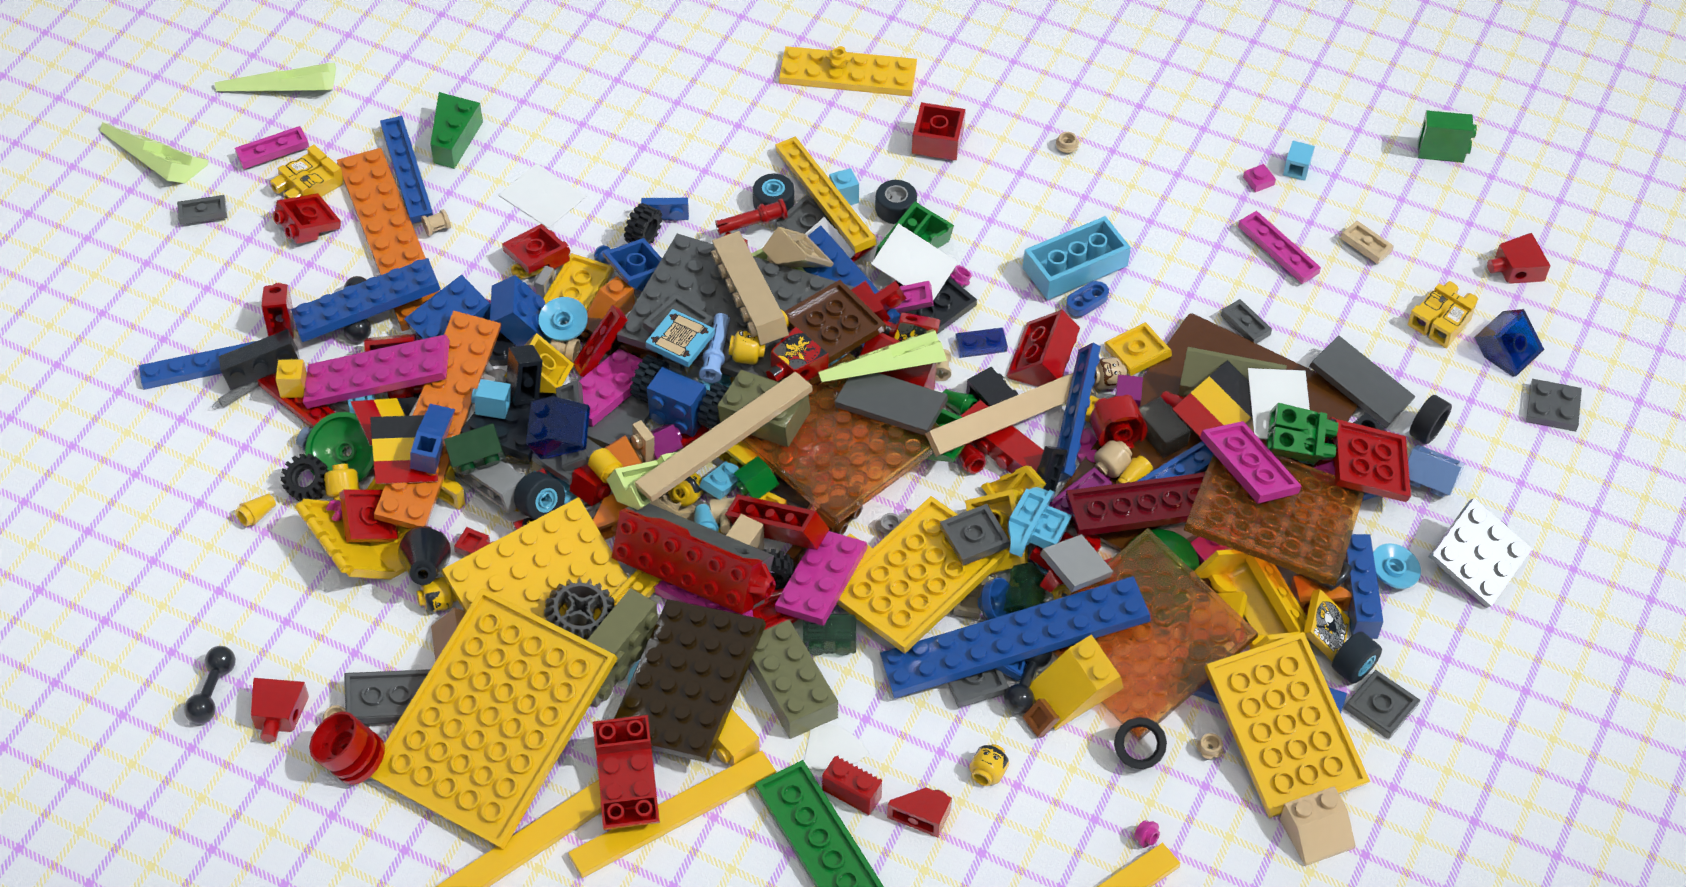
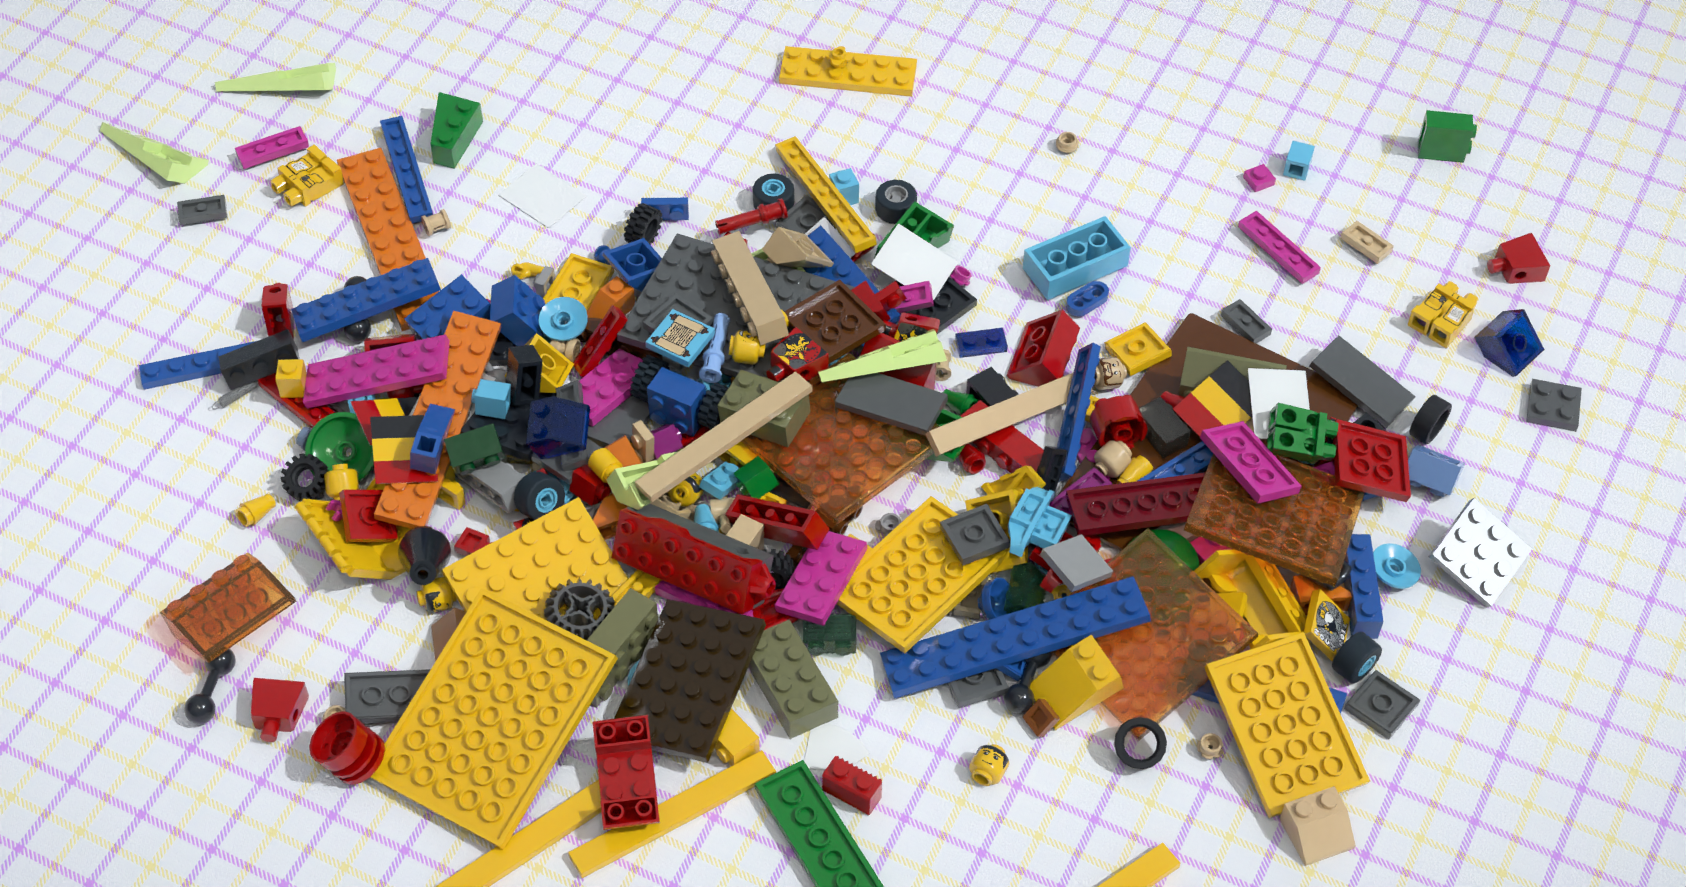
(227, 607): none -> clear orange slope
(305, 217): red plate -> none
(537, 249): red plate -> none
(921, 810): red slope -> none
(938, 131): red brick -> none
(1129, 386): magenta brick -> none
(1147, 833): dark pink plate -> none

